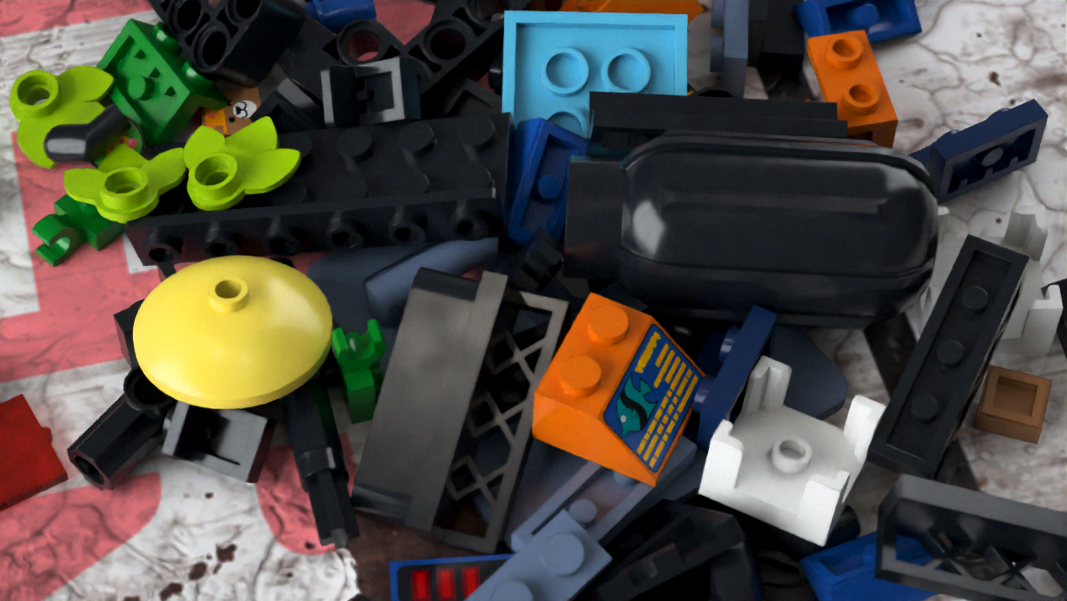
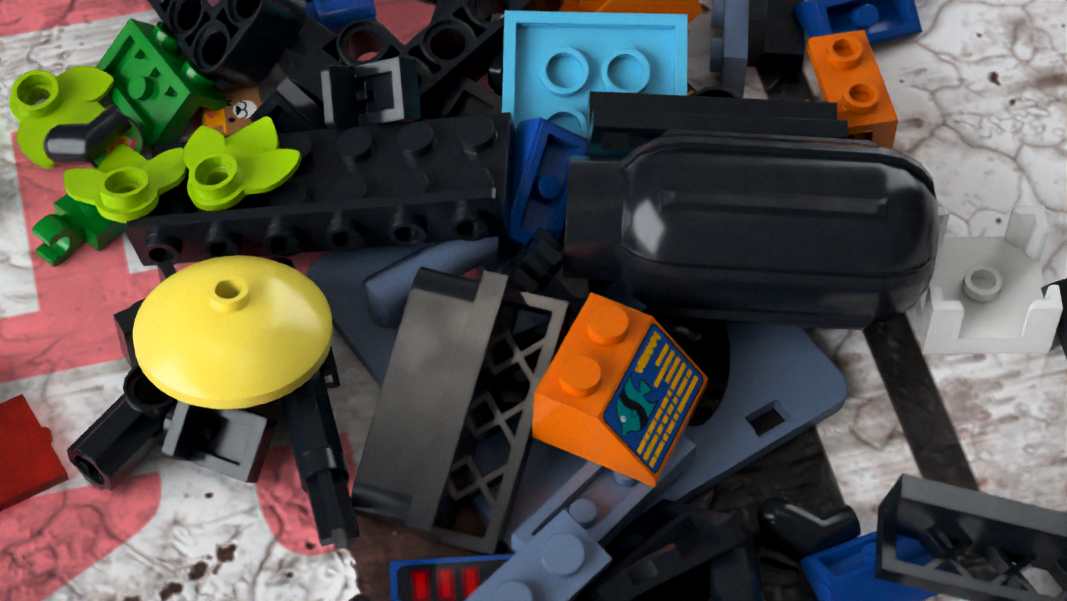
(359, 369): green plate -> none
(727, 366): dark blue bracket -> none
(786, 462): white panel -> none
(949, 360): black fence -> none
(984, 151): dark blue bracket -> none
(1012, 404): medium nougat tile -> none

